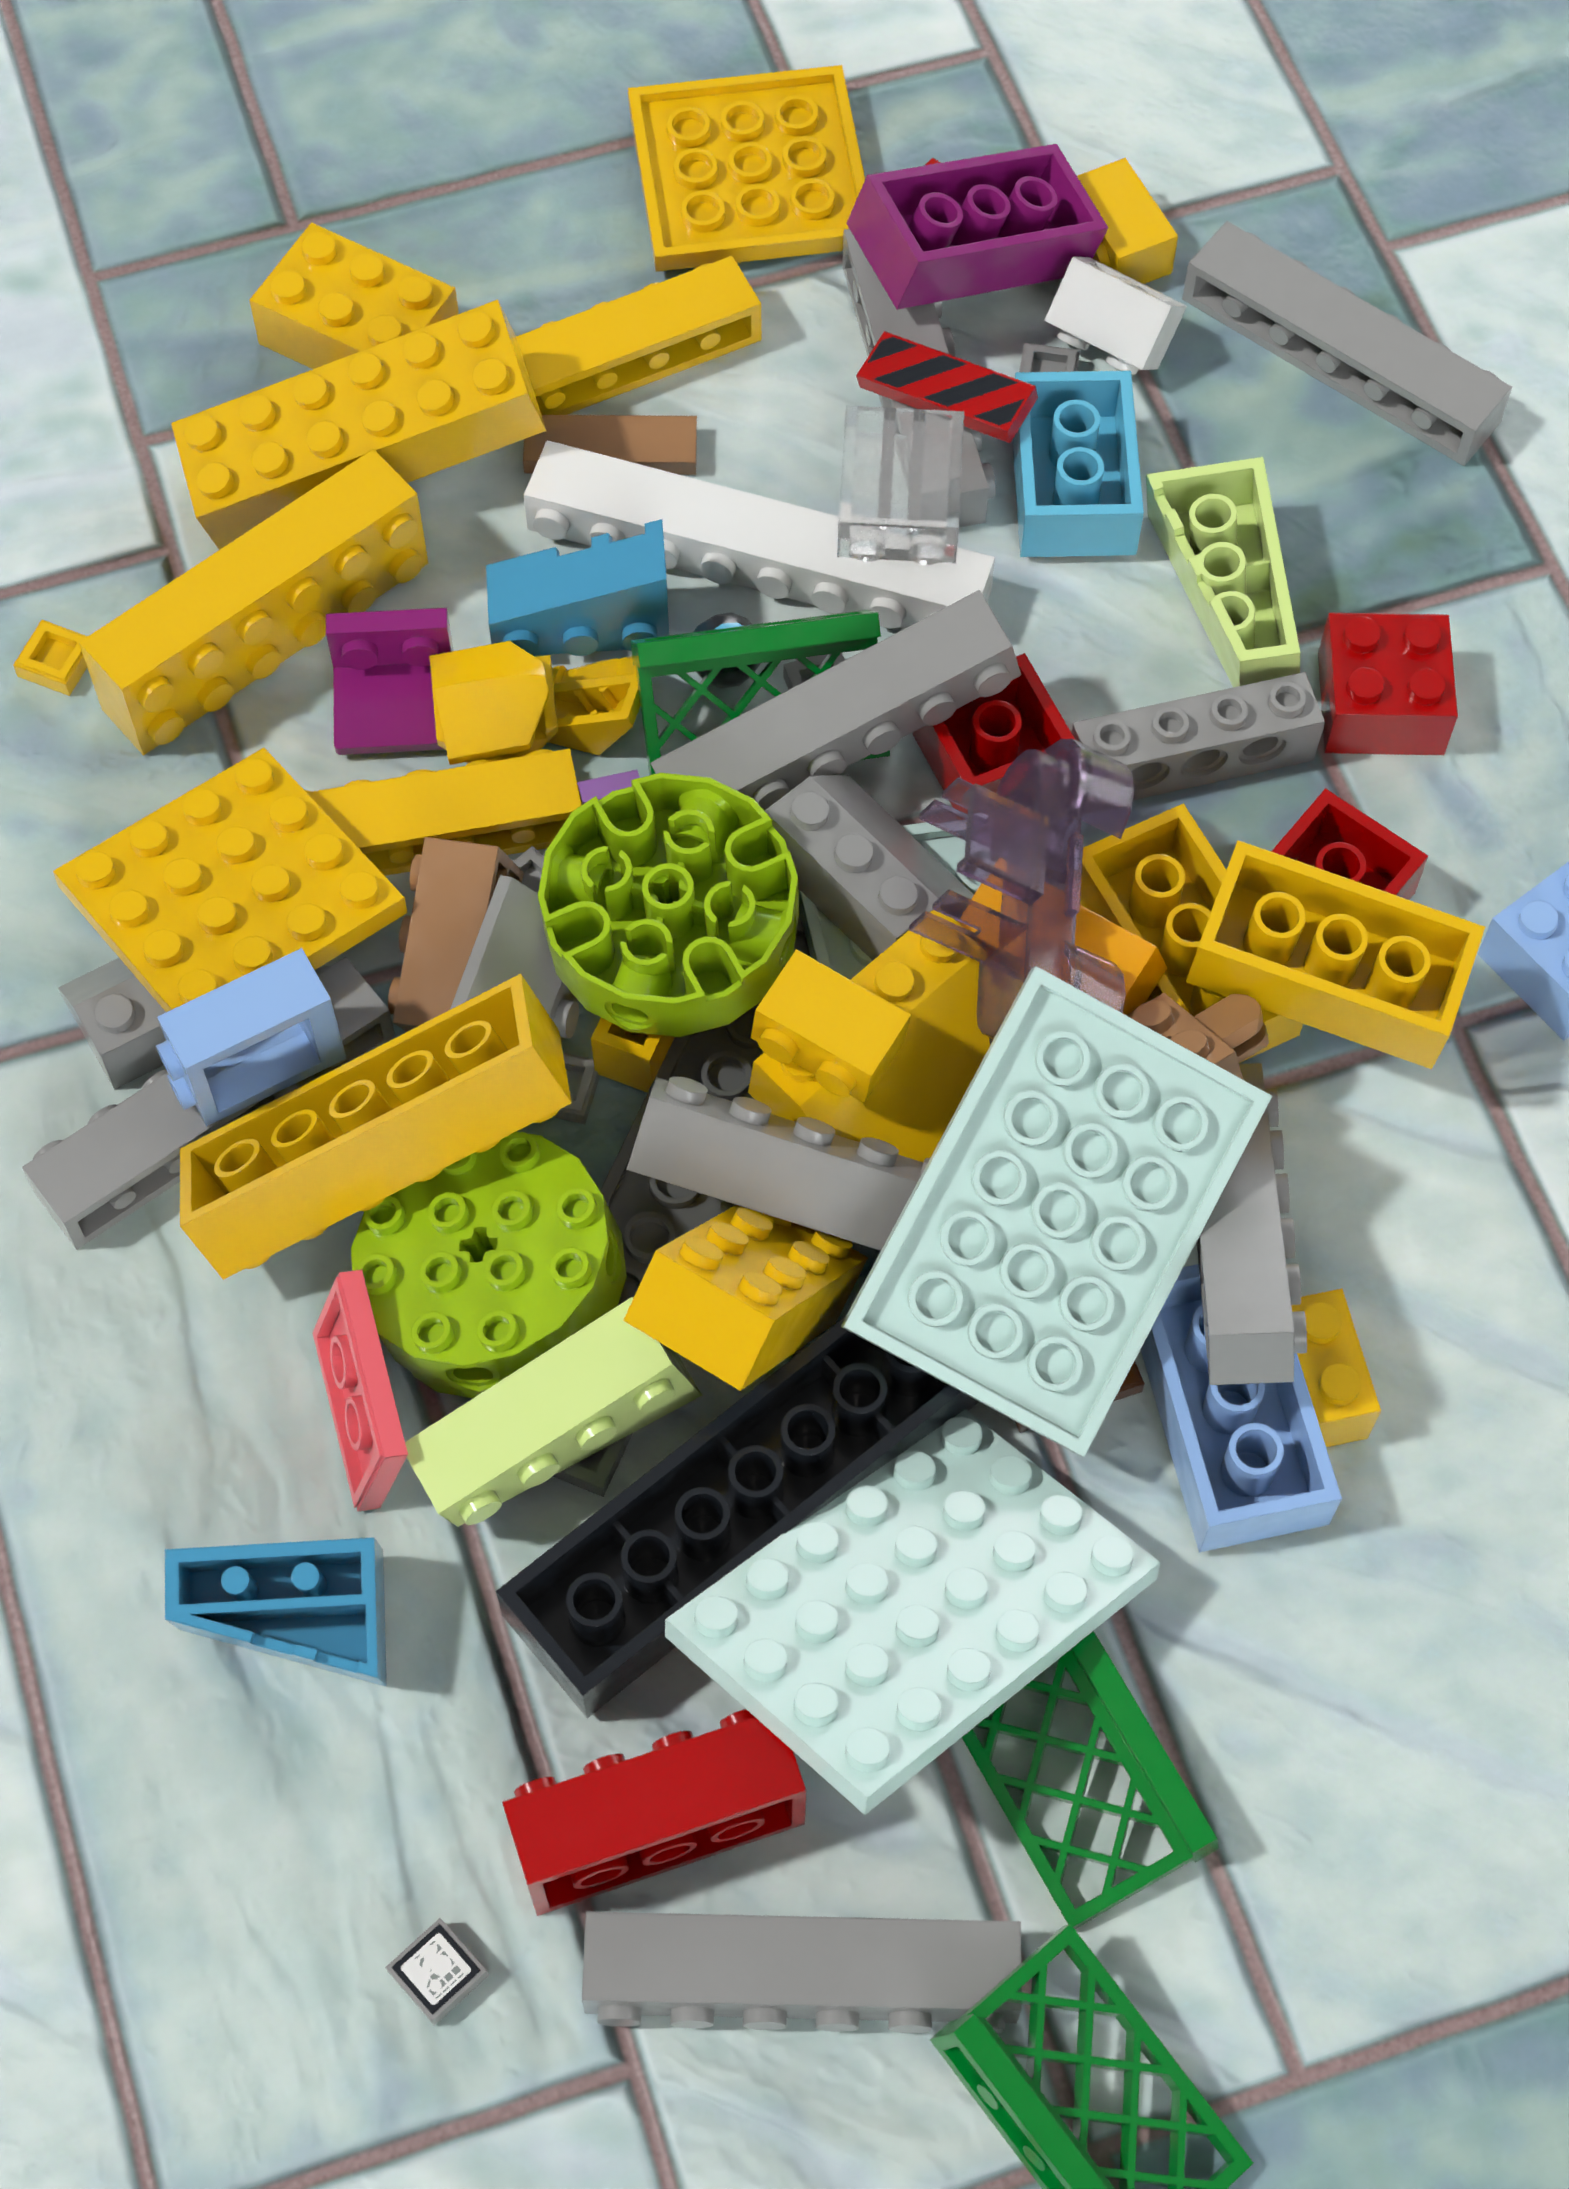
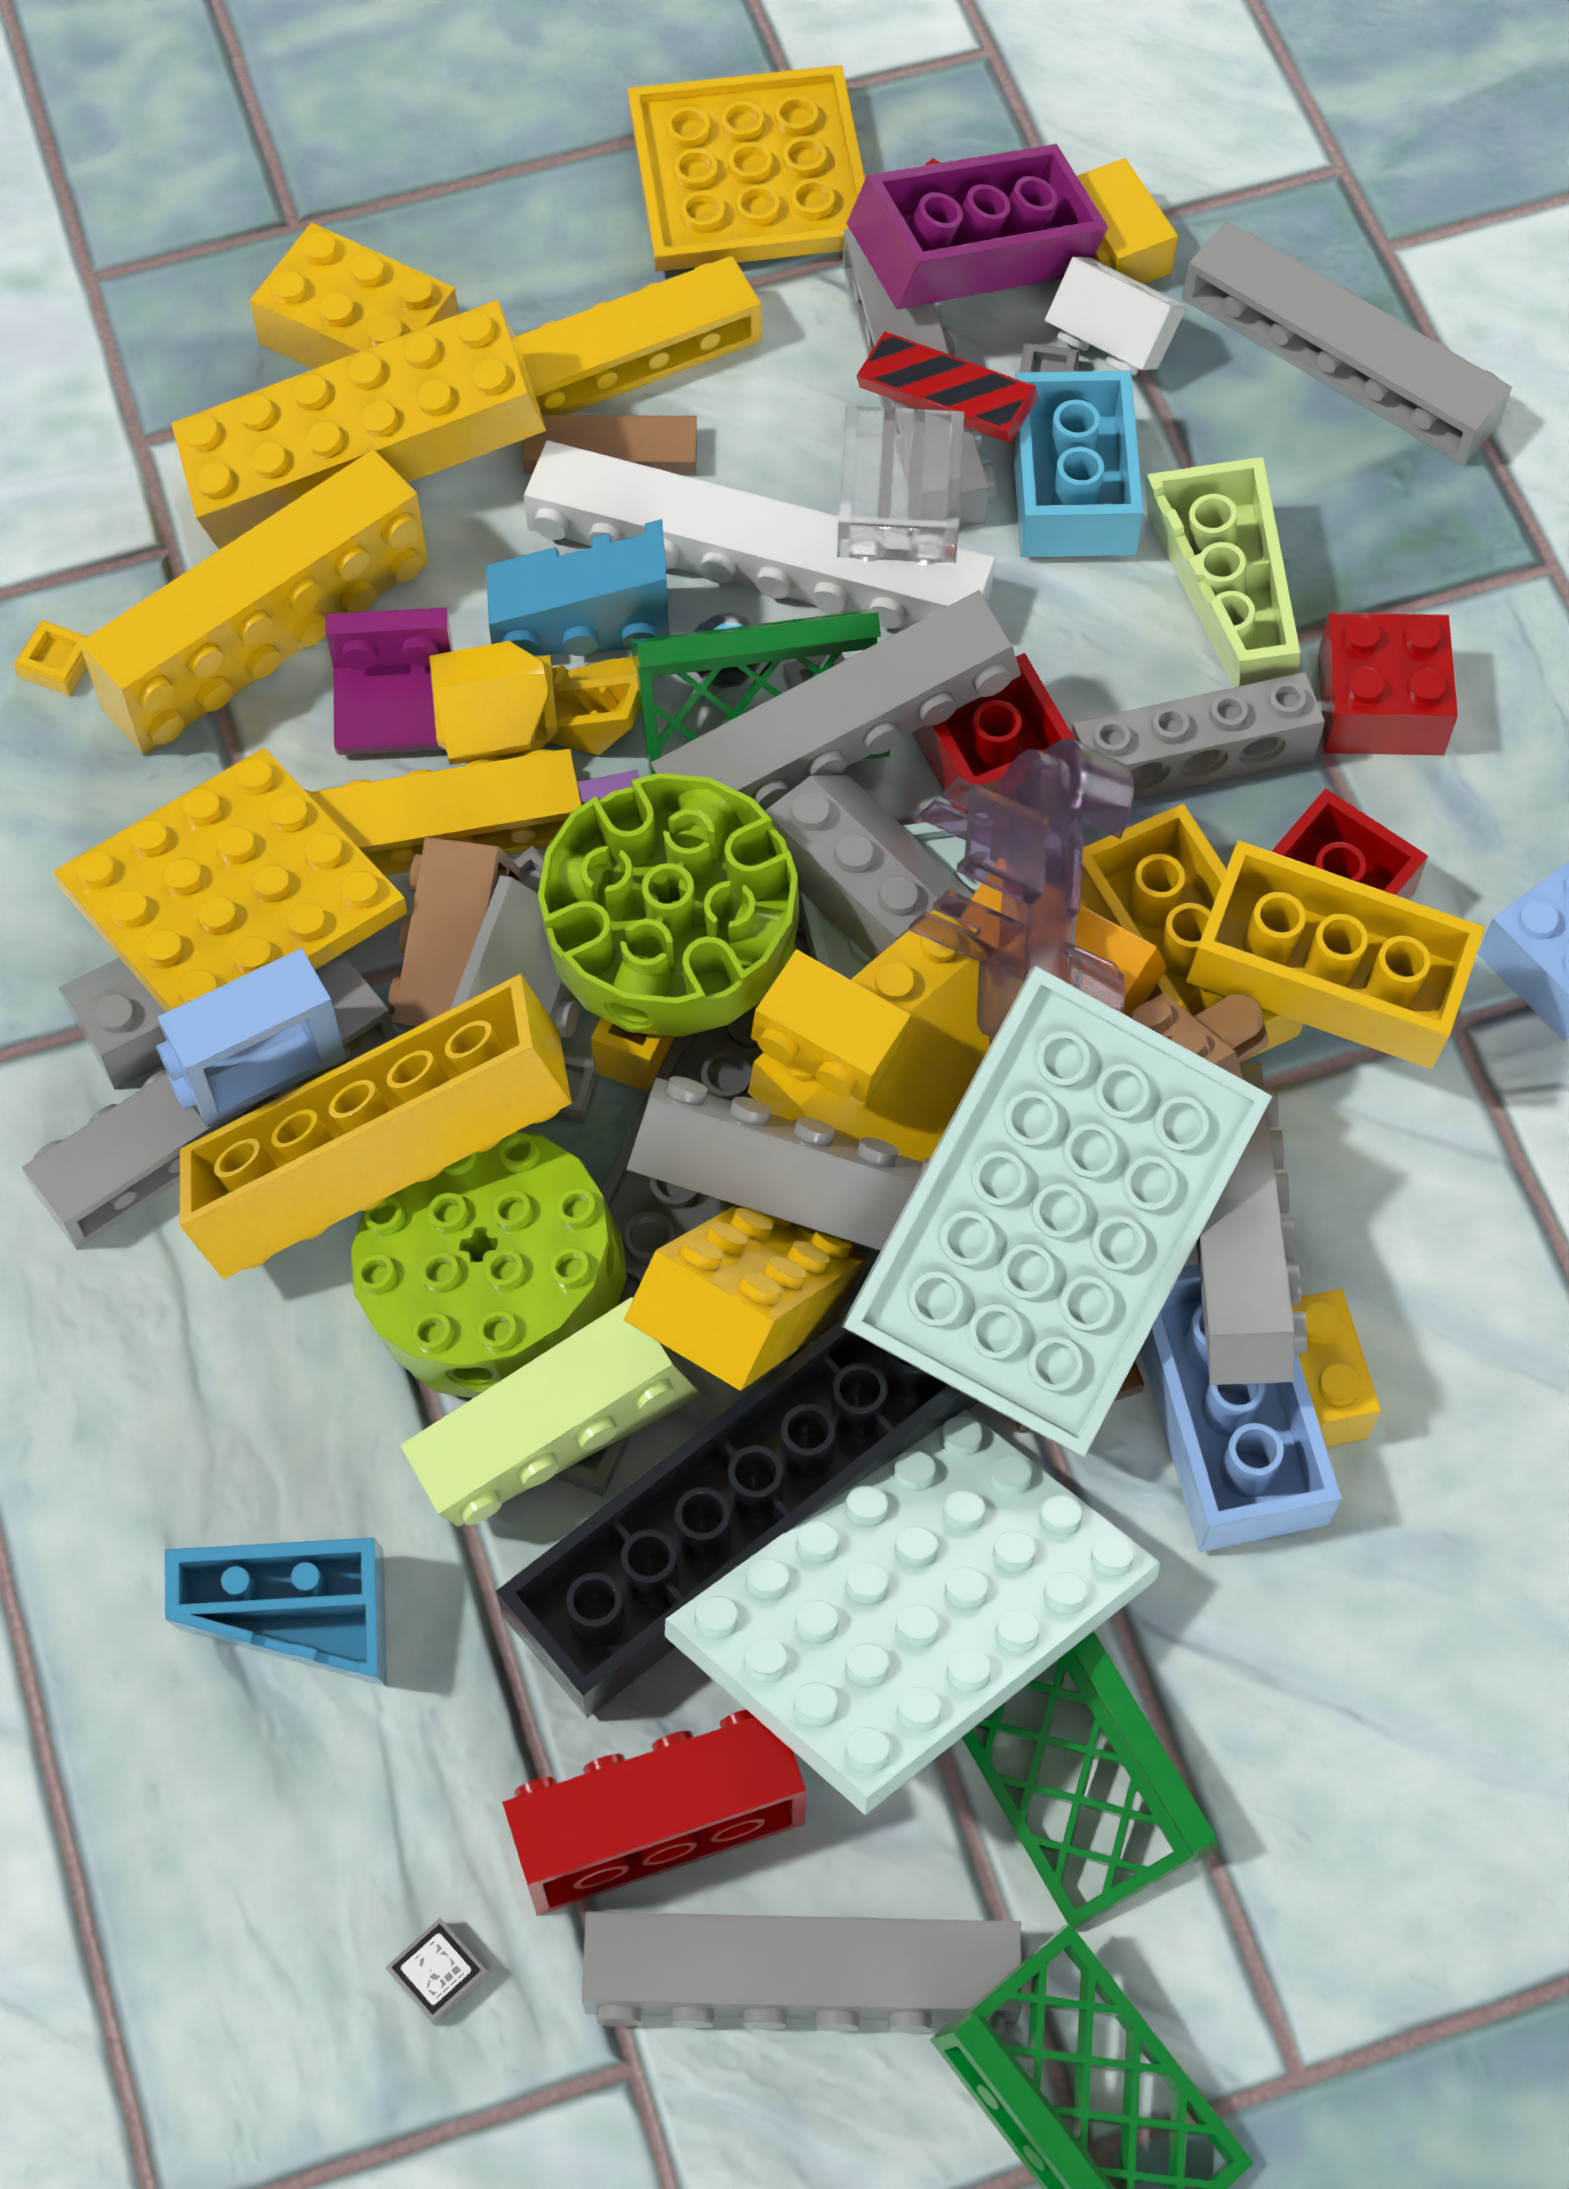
(359, 1391): coral tile -> none

